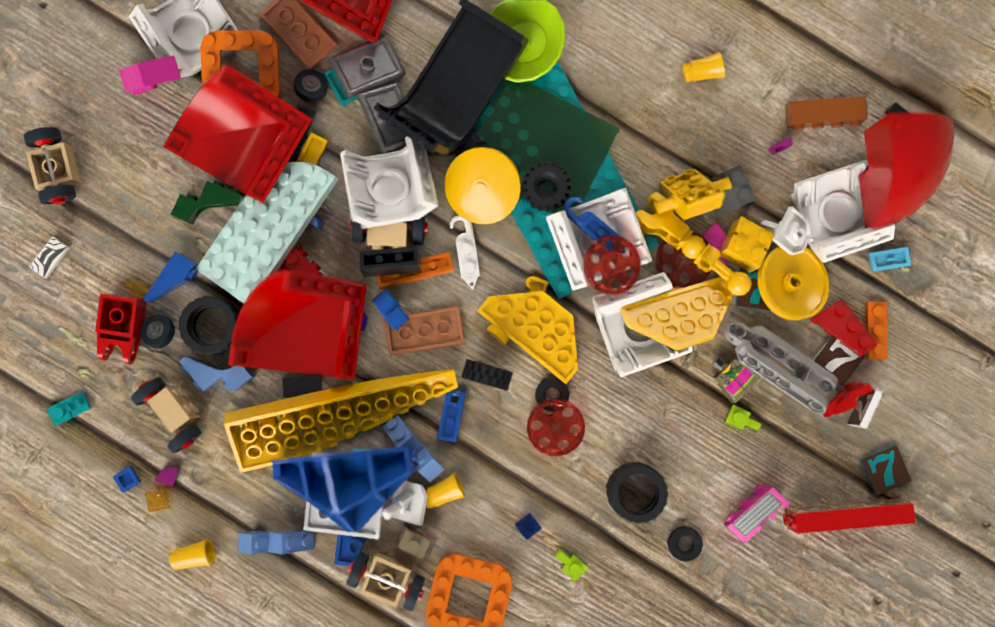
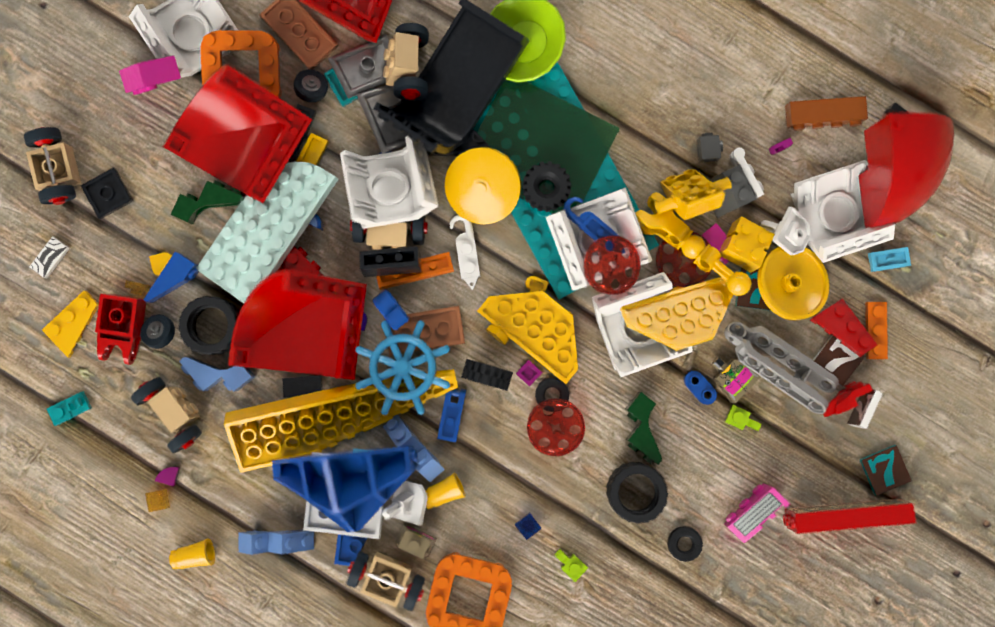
(70, 323): none -> yellow wing
(107, 193): none -> black tile
(127, 479): blue plate -> none
(159, 261): none -> yellow tile
(402, 367): none -> dark azure piece
(403, 62): none -> brick
(528, 373): none -> magenta tile
(641, 436): none -> dark green arch
(700, 387): none -> blue plate
(704, 68): yellow plant -> none
(709, 148): none -> dark grey brick
(737, 158): none -> white plate

